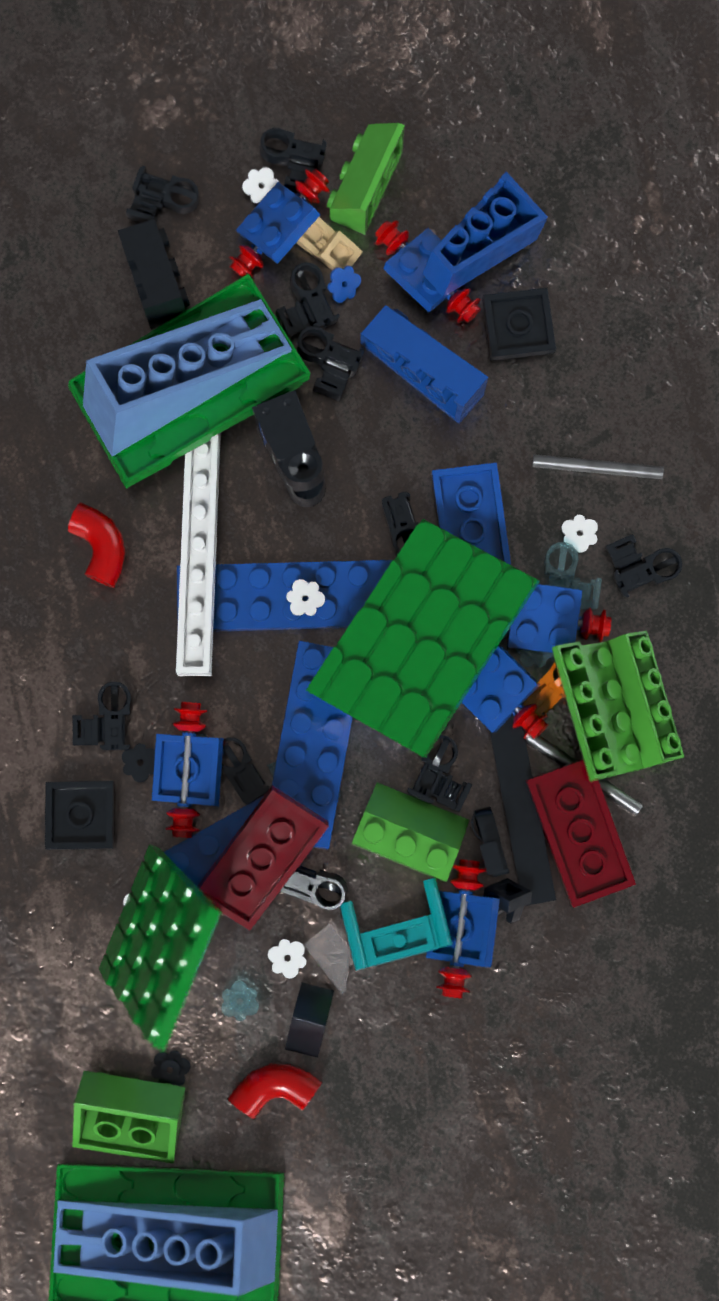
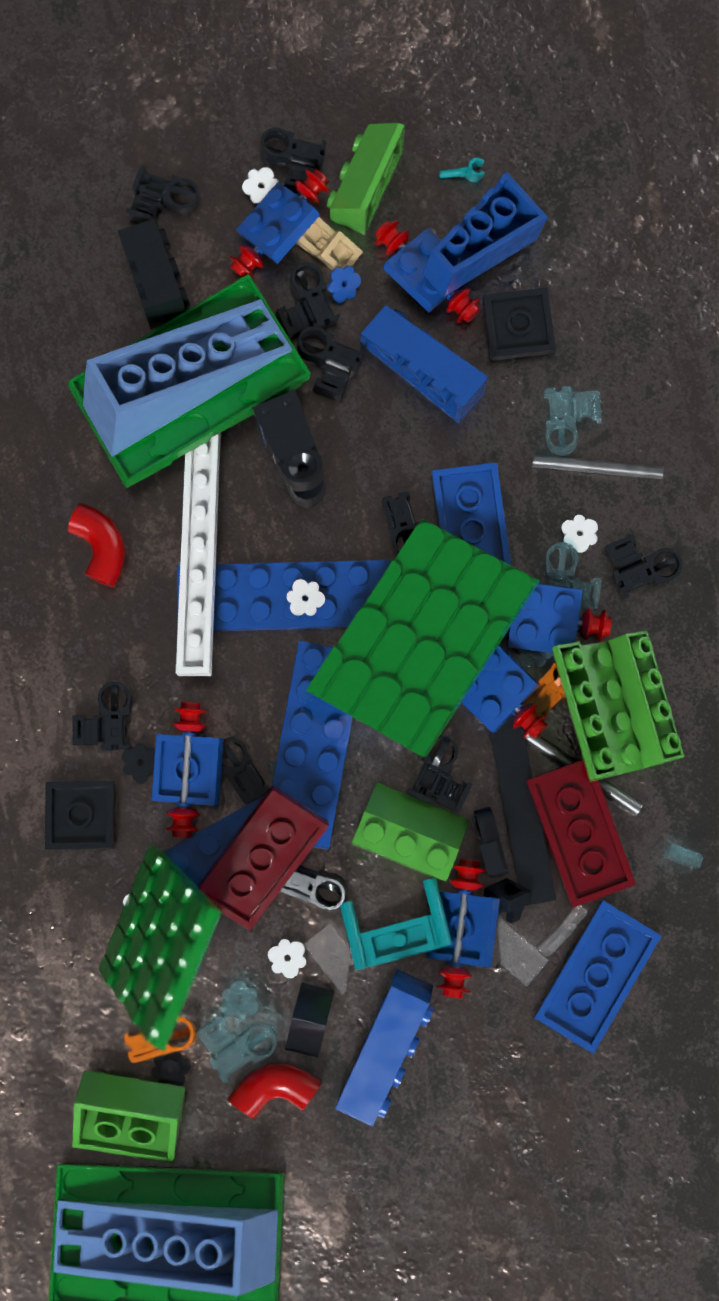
(143, 1050): none -> orange piece
(229, 1049): none -> clear light blue piece
(385, 1048): none -> blue wedge
(466, 172): none -> teal hand
(518, 955): none -> clear tile
(561, 931): none -> clear tile
(570, 409): none -> clear light blue piece
(597, 976): none -> blue plate
(683, 856): none -> clear light blue tile

